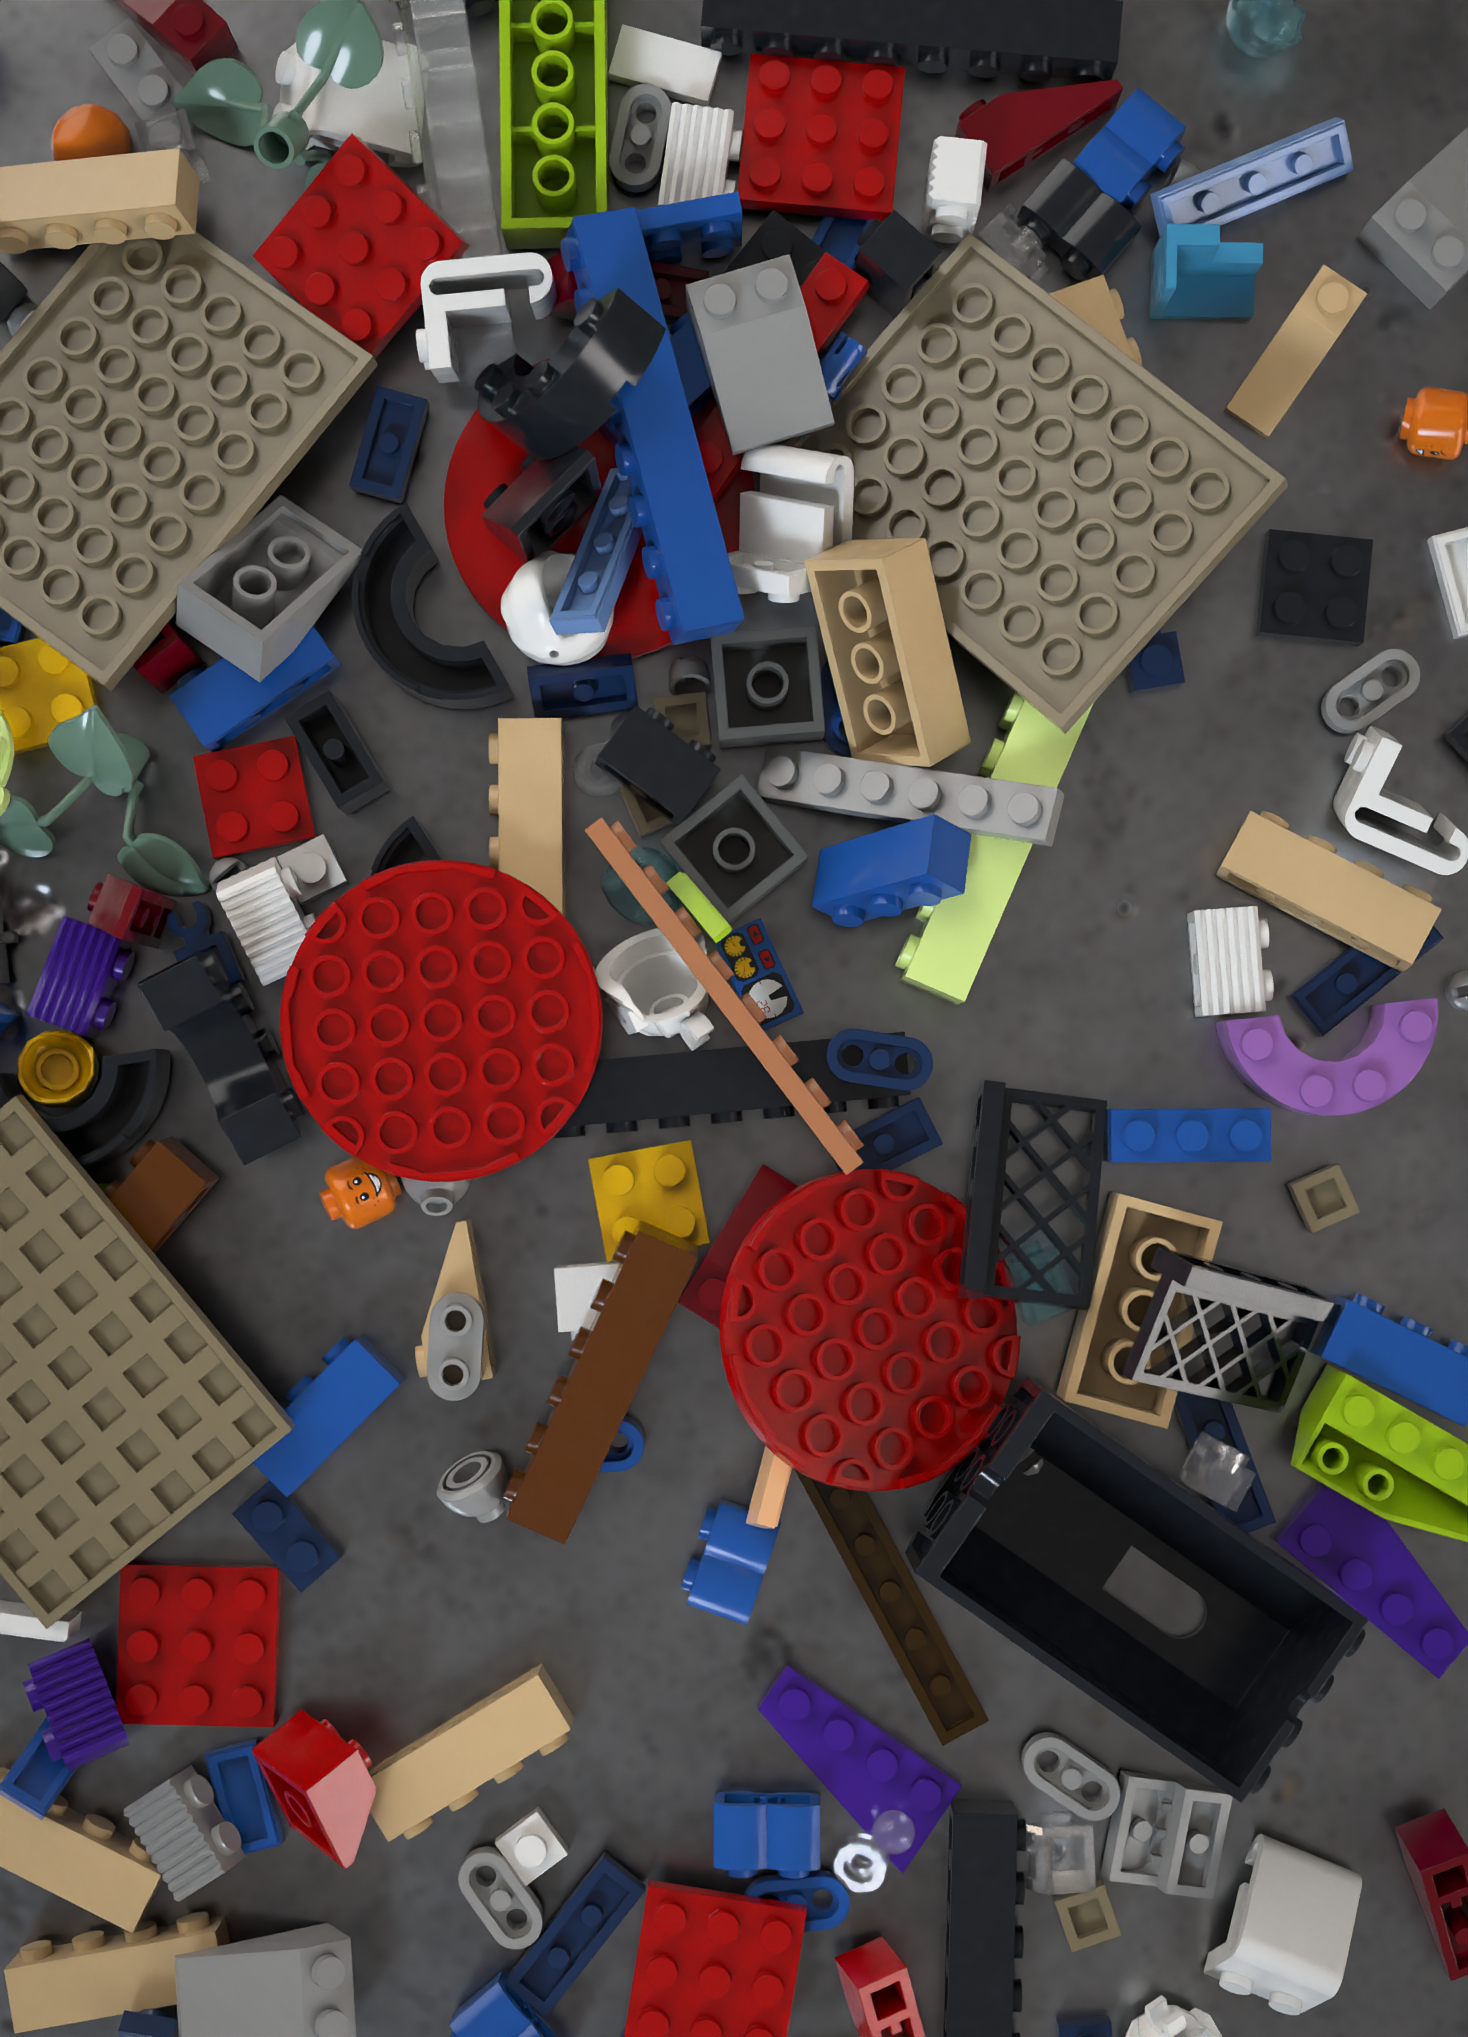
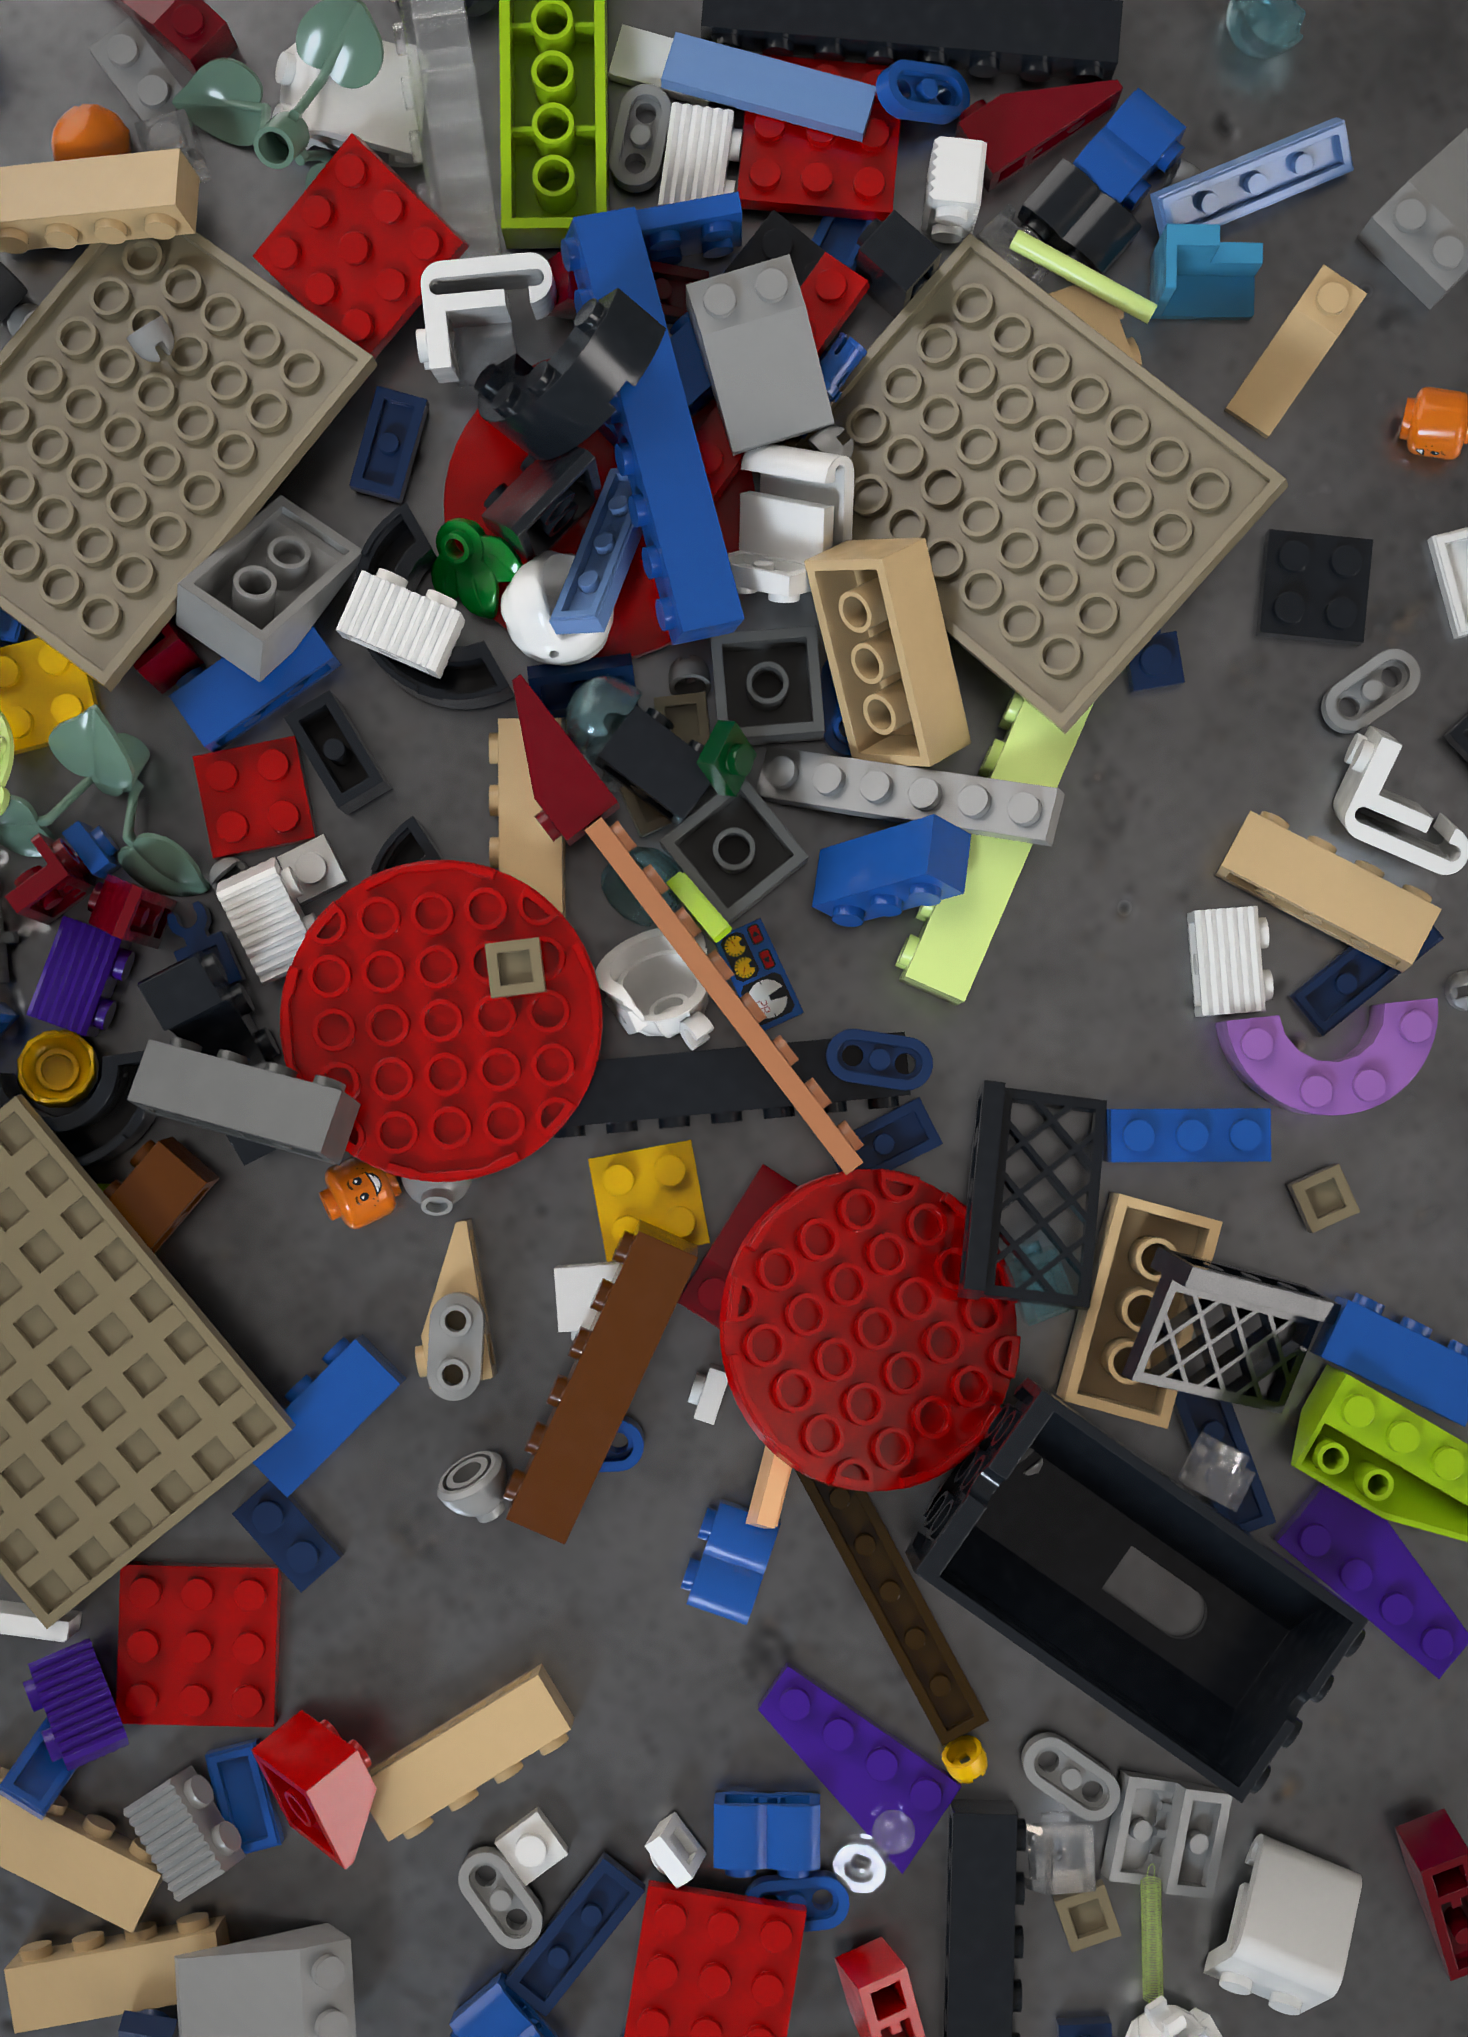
(54, 889): none -> dark red bracket
(93, 848): none -> blue plate
(151, 335): none -> light grey hinge
(245, 1100): none -> brick
(401, 622): none -> white brick
(477, 571): none -> green plate
(515, 967): none -> dark tan plate
(559, 774): none -> dark red slope
(592, 703): none -> clear light blue hair
(675, 1850): none -> white plate
(708, 1393): none -> white plate
(727, 758): none -> dark green plate
(768, 87): none -> medium blue tile
(826, 441): none -> light grey hinge
(922, 92): none -> blue plate
(959, 1749): none -> yellow hinge
(1083, 276): none -> yellowish green bar
(1148, 1936): none -> yellowish green piece

